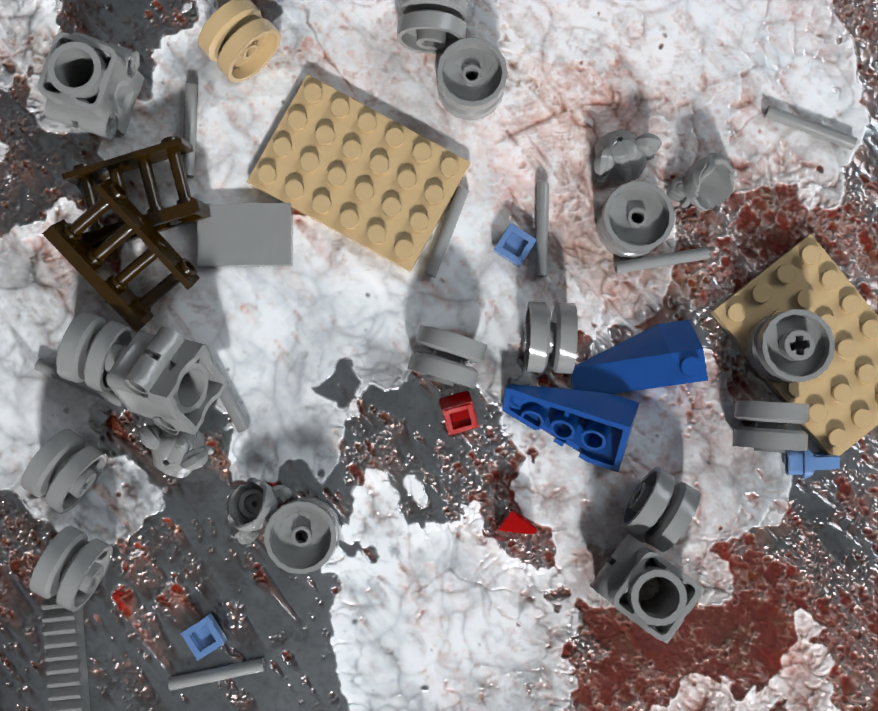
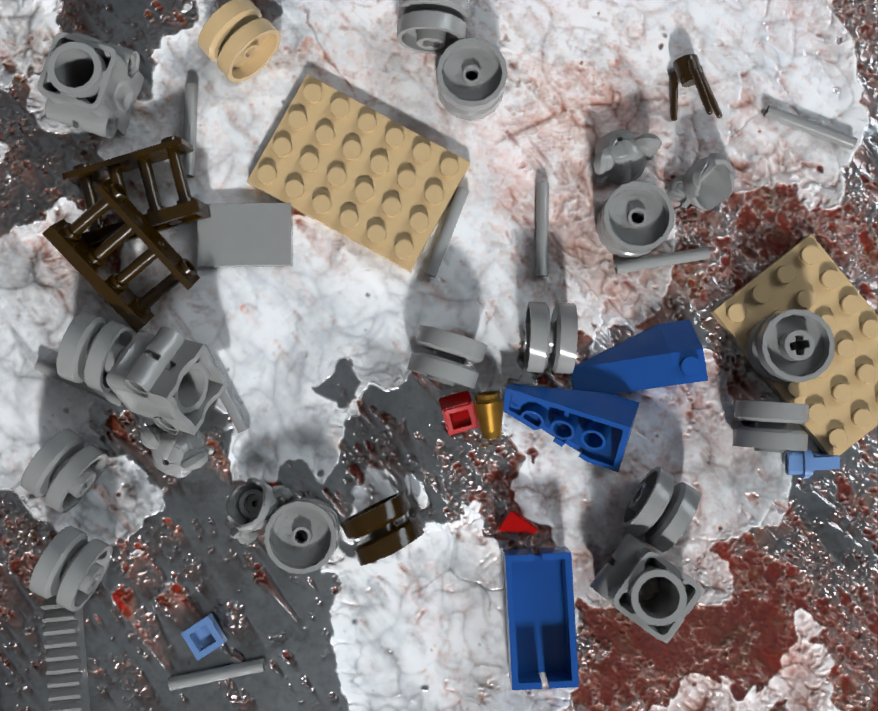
(384, 532): none -> dark brown wheel
(489, 413): none -> pearl gold cone
(514, 245): medium blue plate -> none
(540, 618): none -> blue piece
(690, 73): none -> dark brown plant

